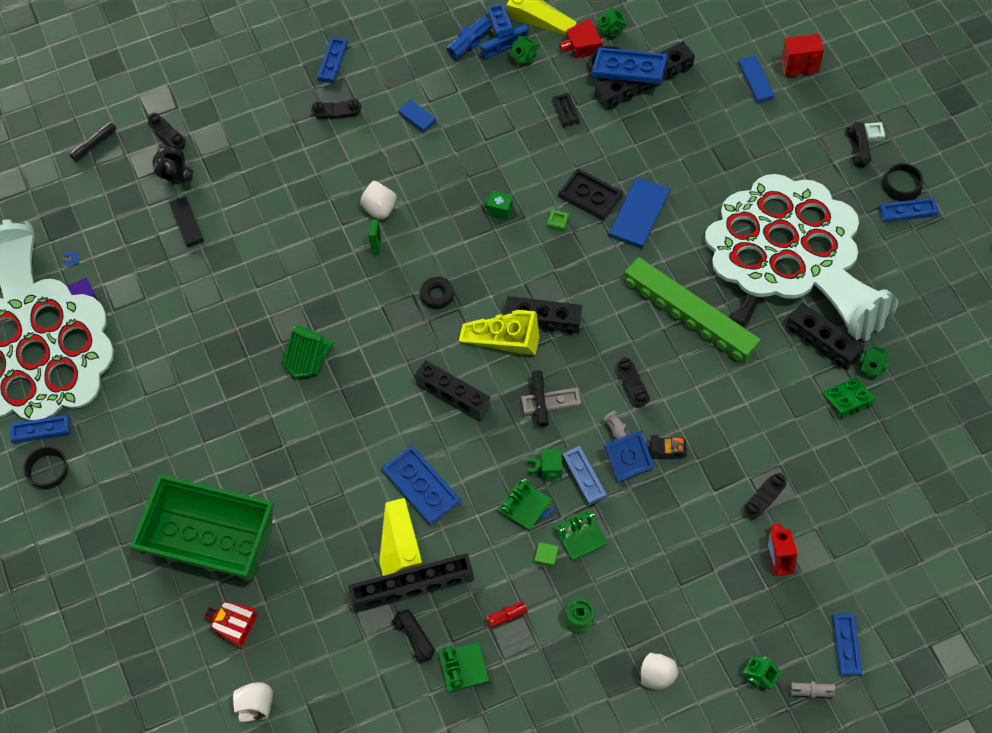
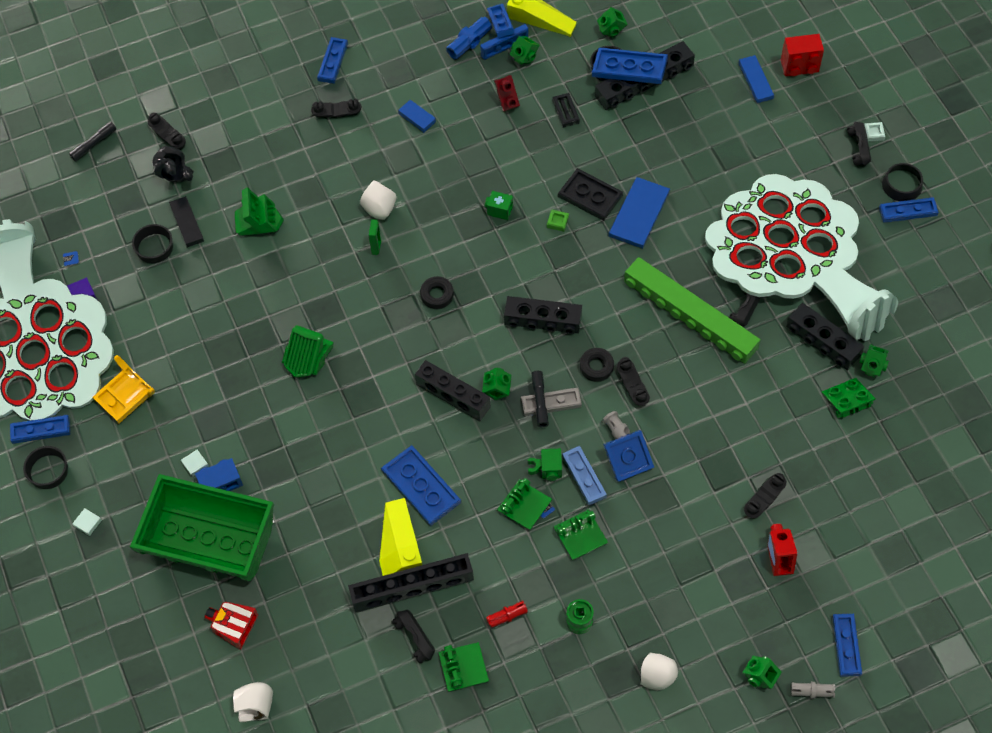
(87, 522): none -> light aqua tile
(123, 392): none -> yellow piece
(149, 230): none -> black tyre
(194, 462): none -> light aqua tile
(220, 476): none -> blue brick
(256, 215): none -> green piece
(496, 383): none -> green brick
(507, 93): none -> dark red hips
(509, 332): neon yellow wedge -> none
(546, 554): bright green tile -> none
(581, 40): red torso -> none
(596, 375): none -> black tyre
(667, 447): black leg -> none

